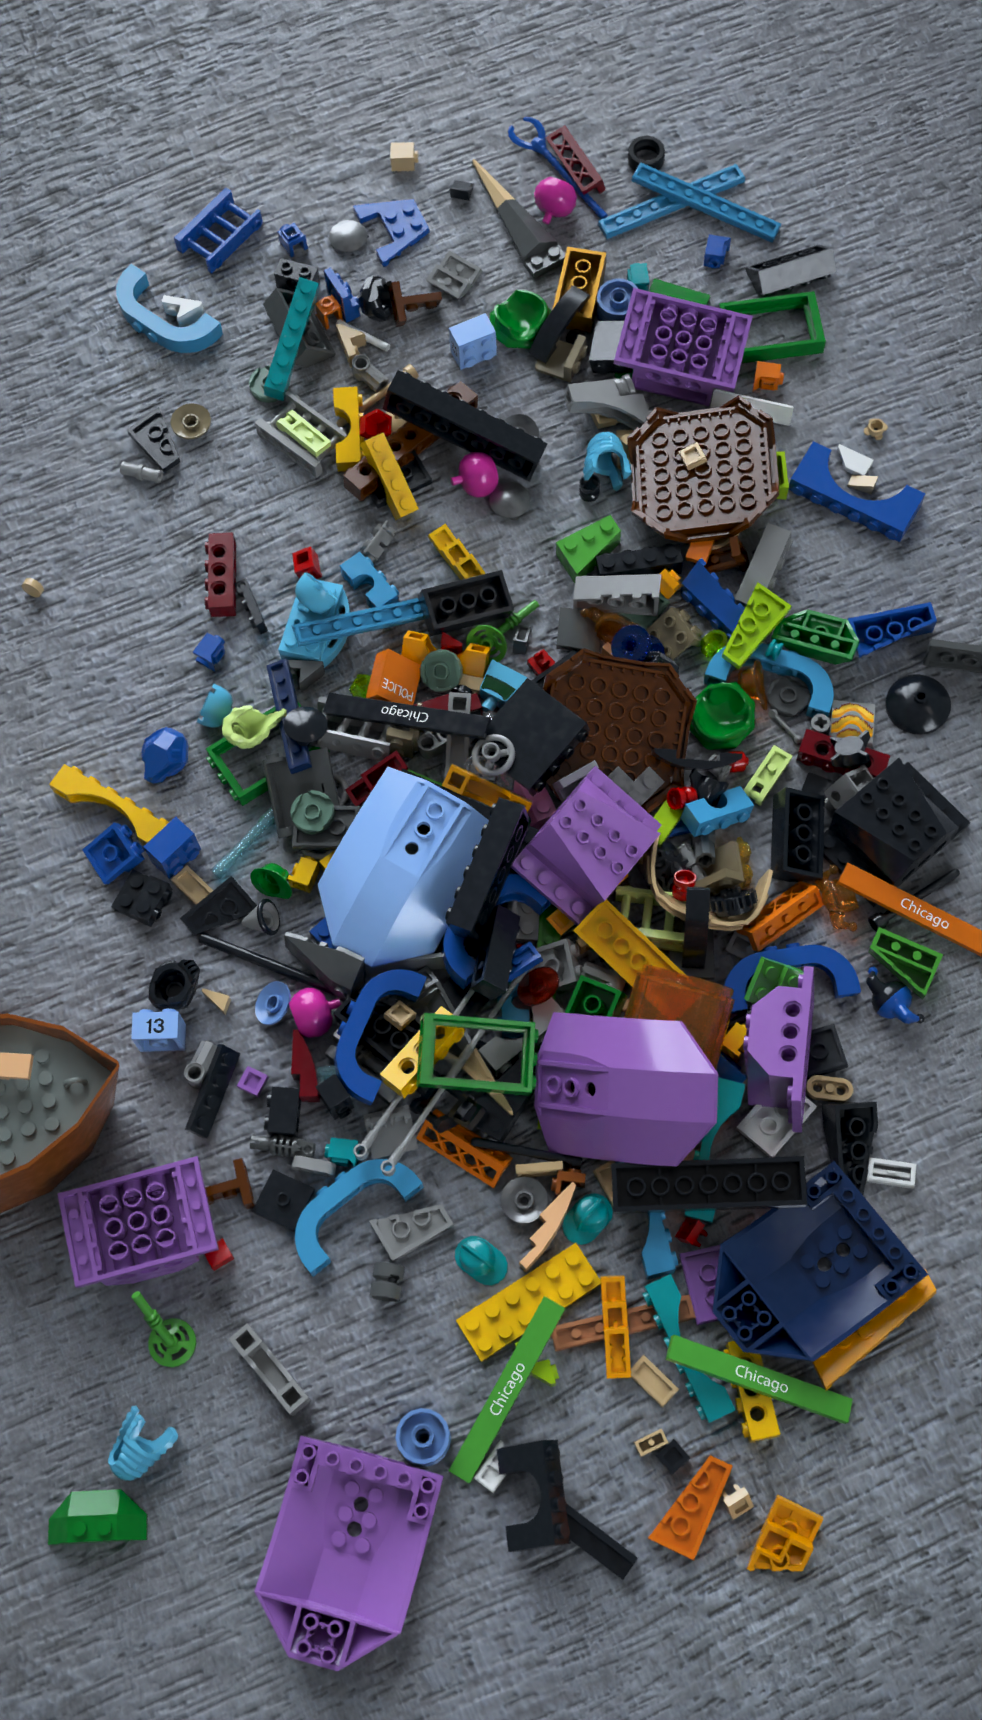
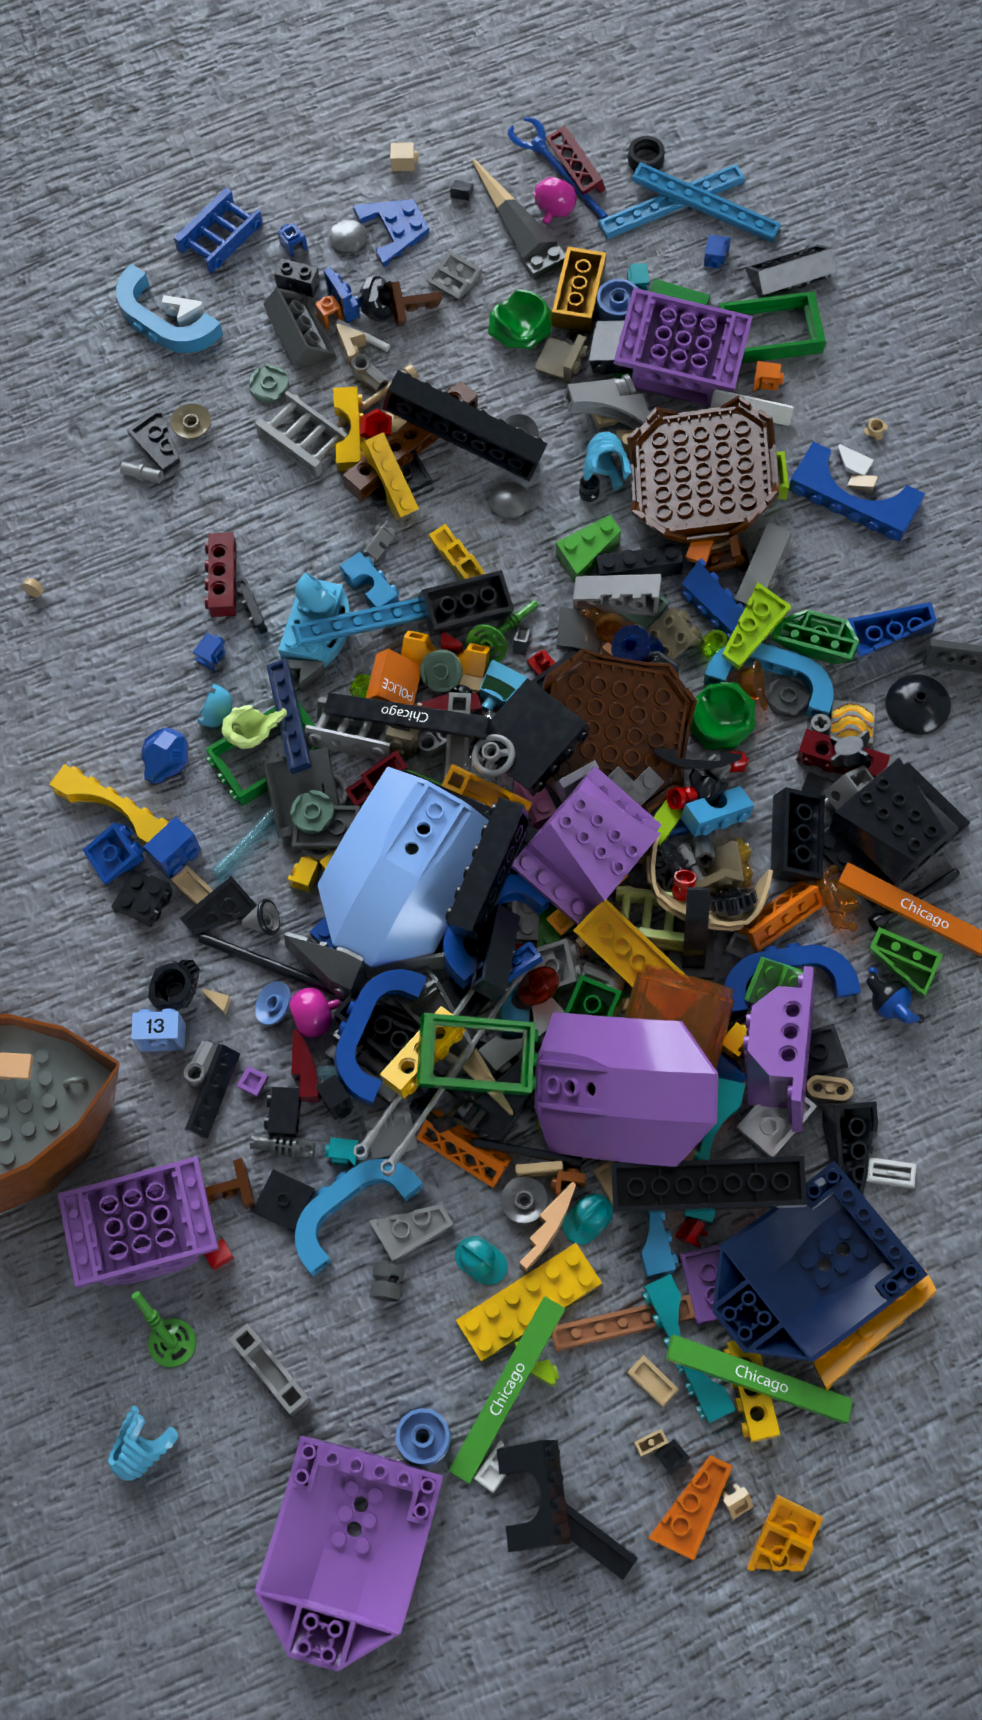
(97, 1518): green wedge -> none
(272, 881): green piece -> none
(290, 339): teal arch -> none
(303, 433): yellowish green plate -> none
(305, 725): black dish -> none
(306, 561): red brick -> none
(314, 1166): light grey beam -> none
(400, 1015): tan tile -> none
(473, 341): light blue brick -> none
(477, 474): dark pink piece -> none
(557, 322): black slope -> none
(615, 1327): light orange slope -> none
(669, 583): light orange bracket -> none
(692, 456): tan tile -> none
(768, 774): yellowish green plate -> none
(774, 649): teal bush -> none
(774, 714): light grey hinge -> none

